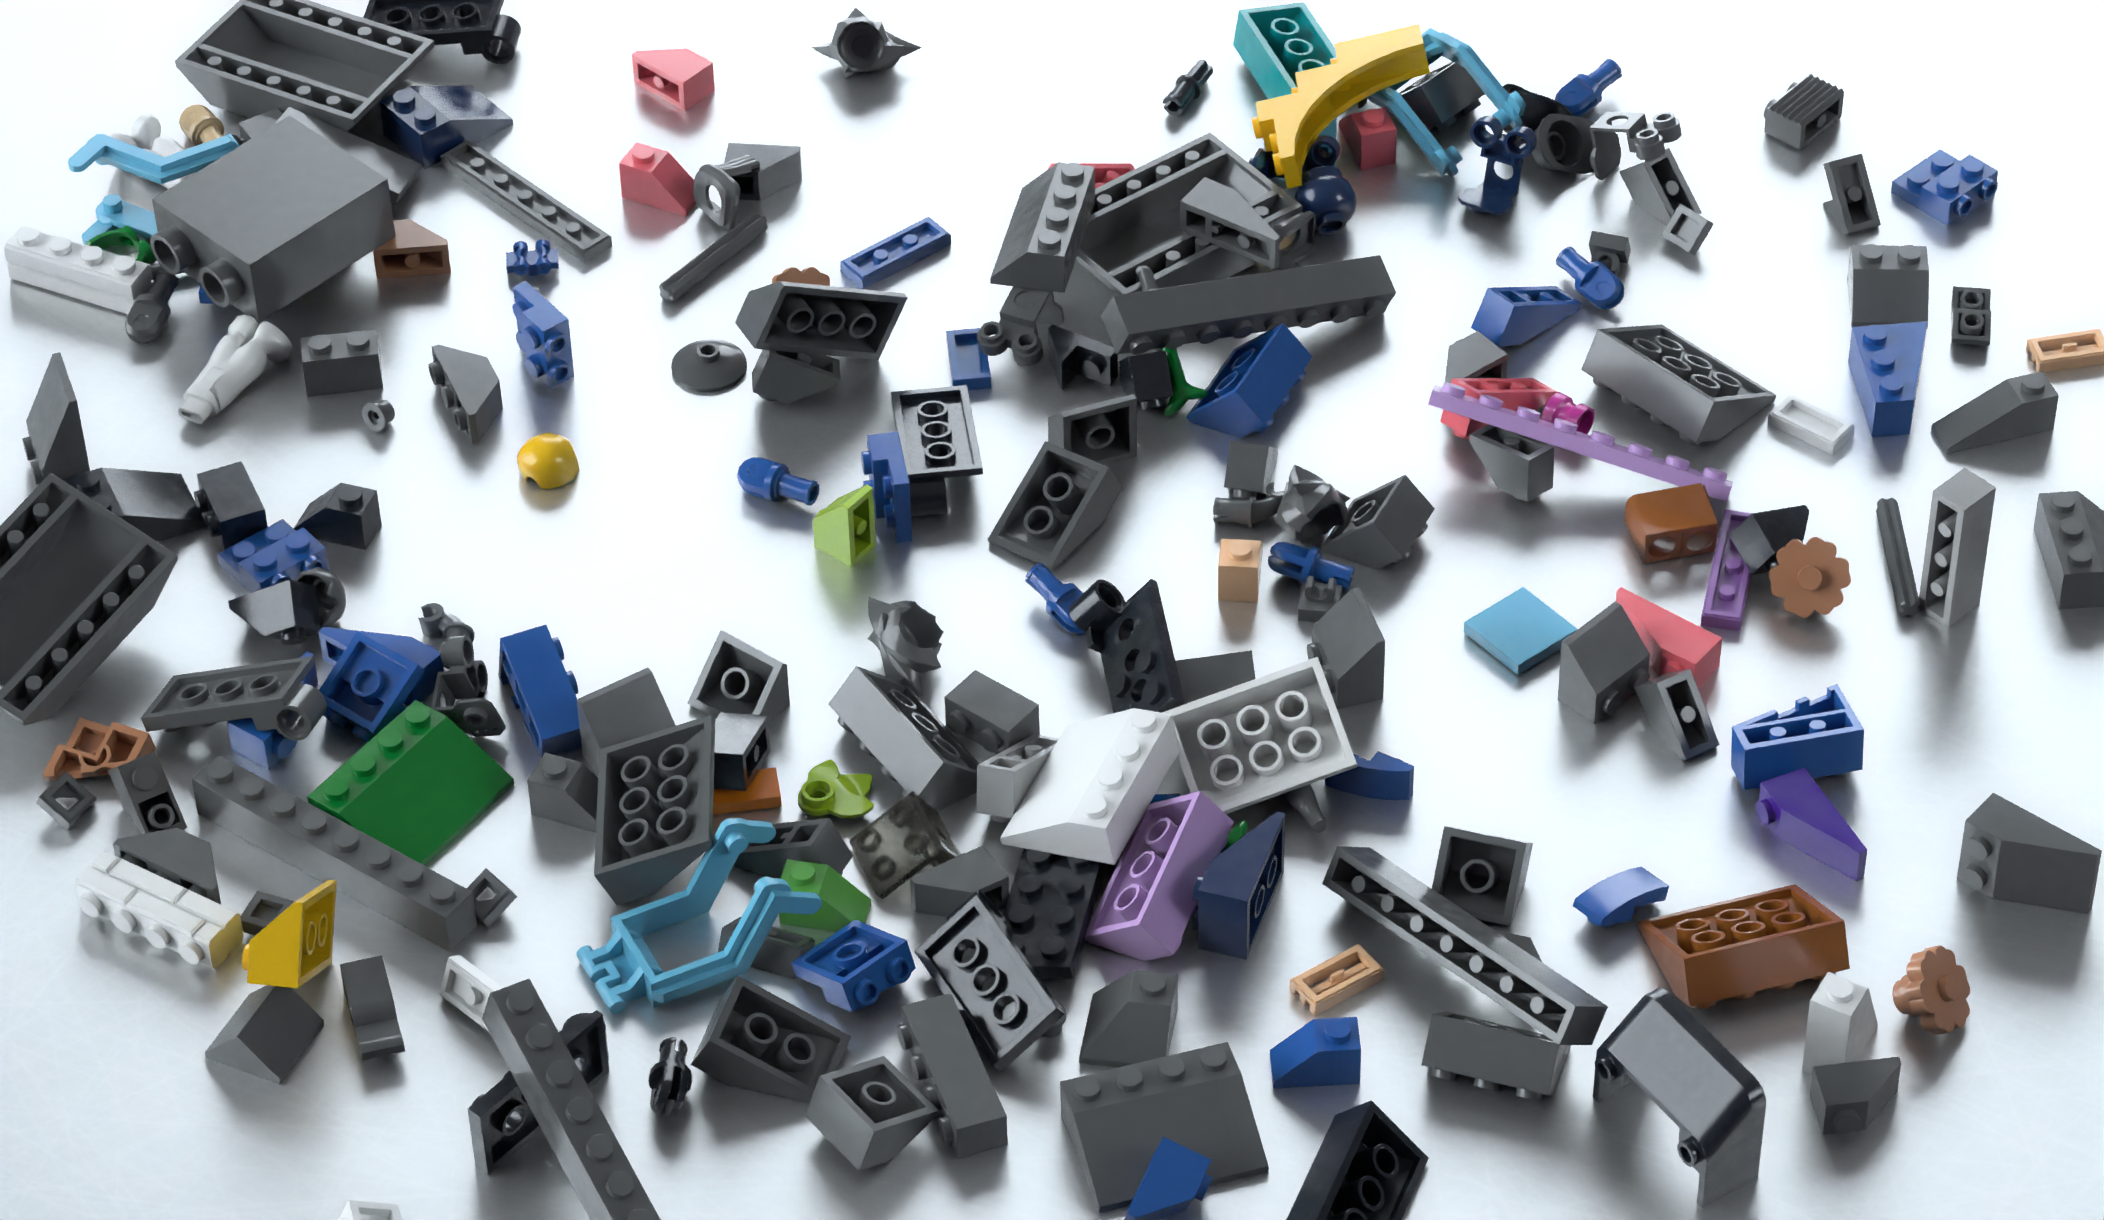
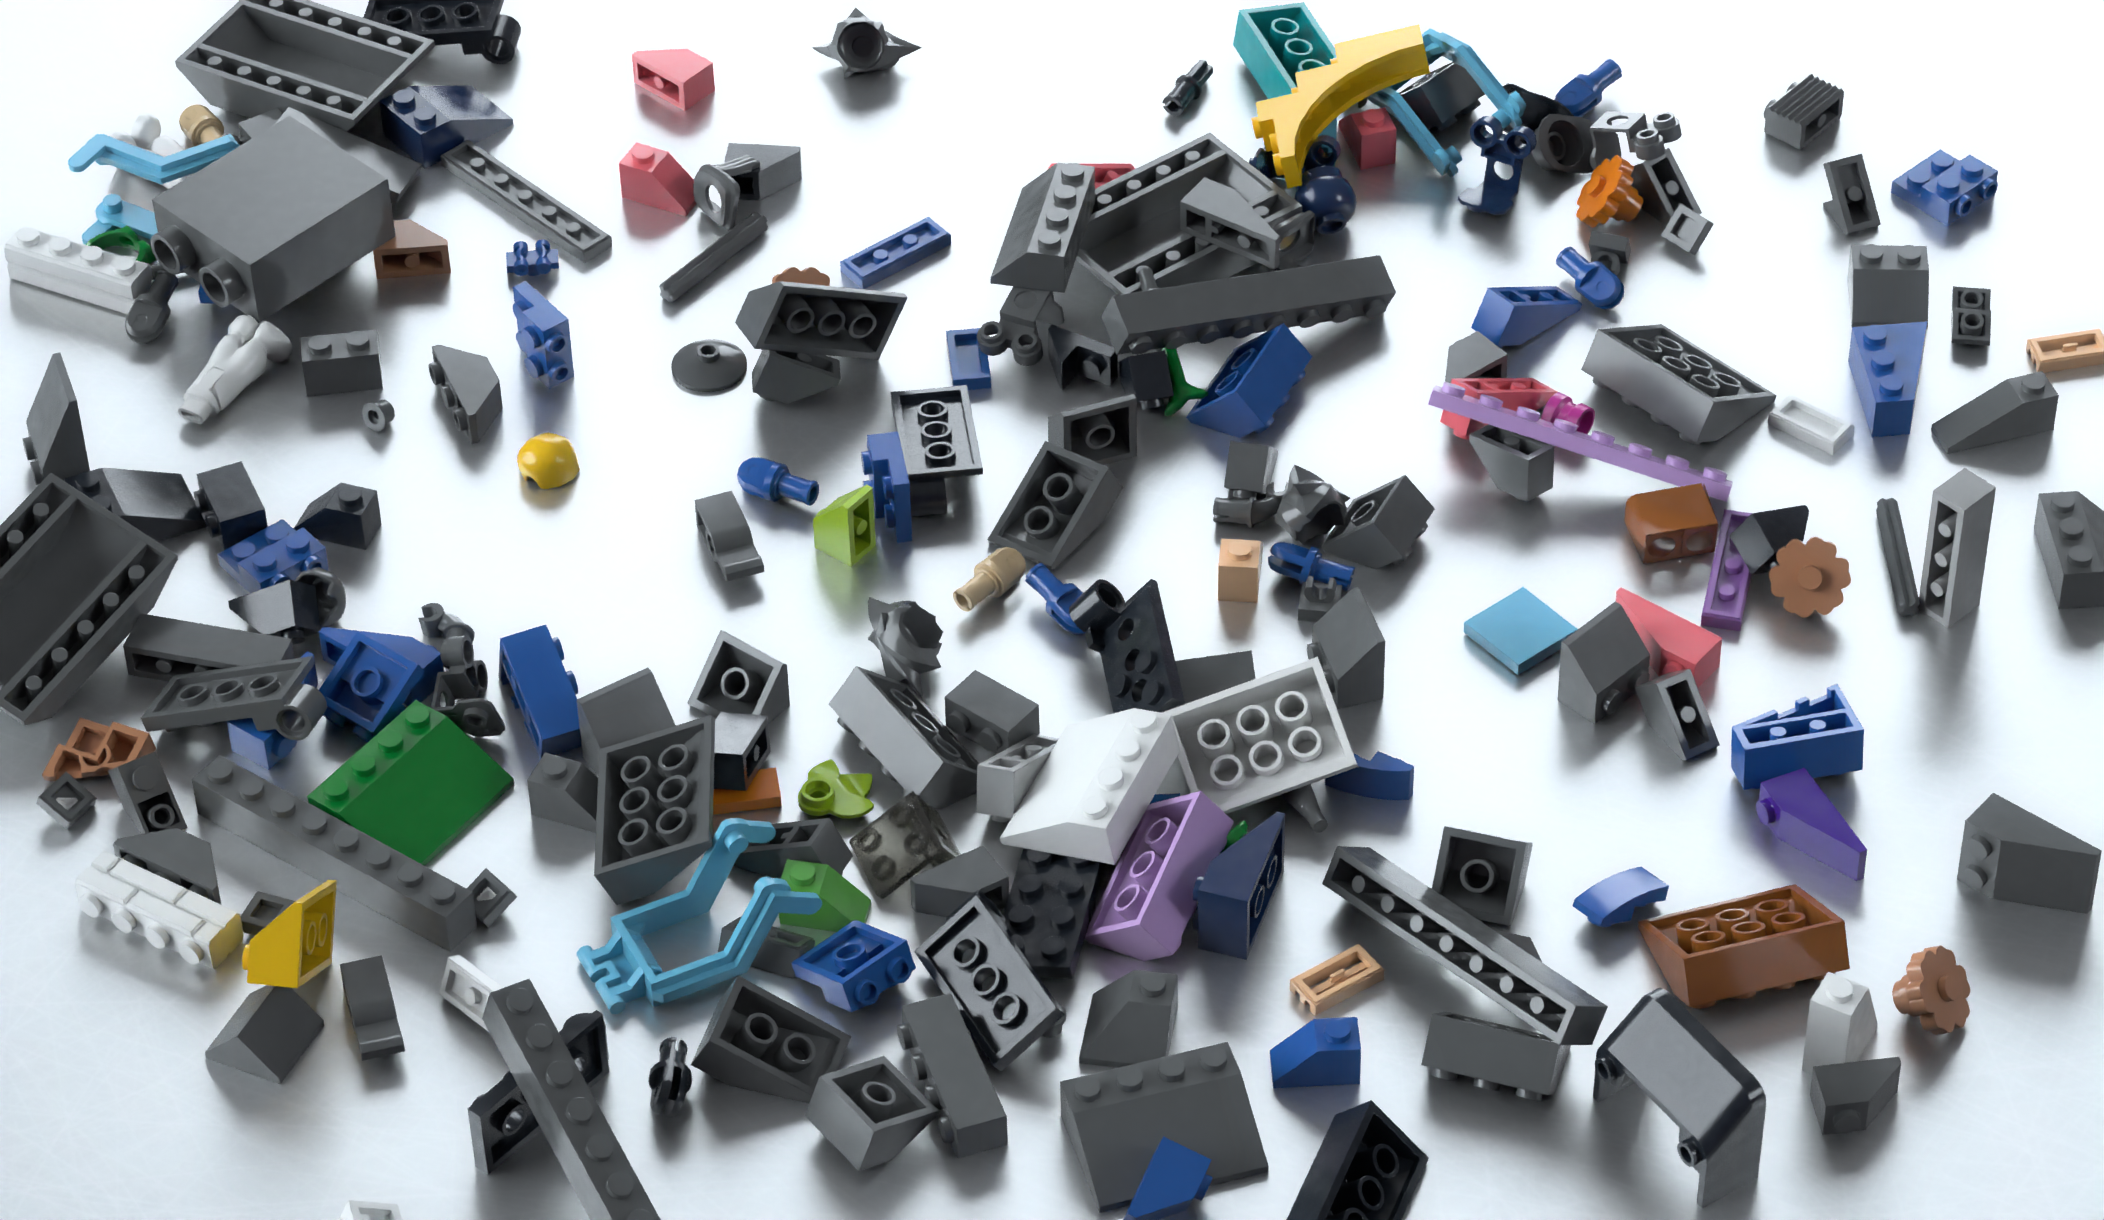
(172, 647): none -> dark grey brick
(727, 536): none -> dark grey piece
(991, 578): none -> tan arm
(1609, 194): none -> orange plant

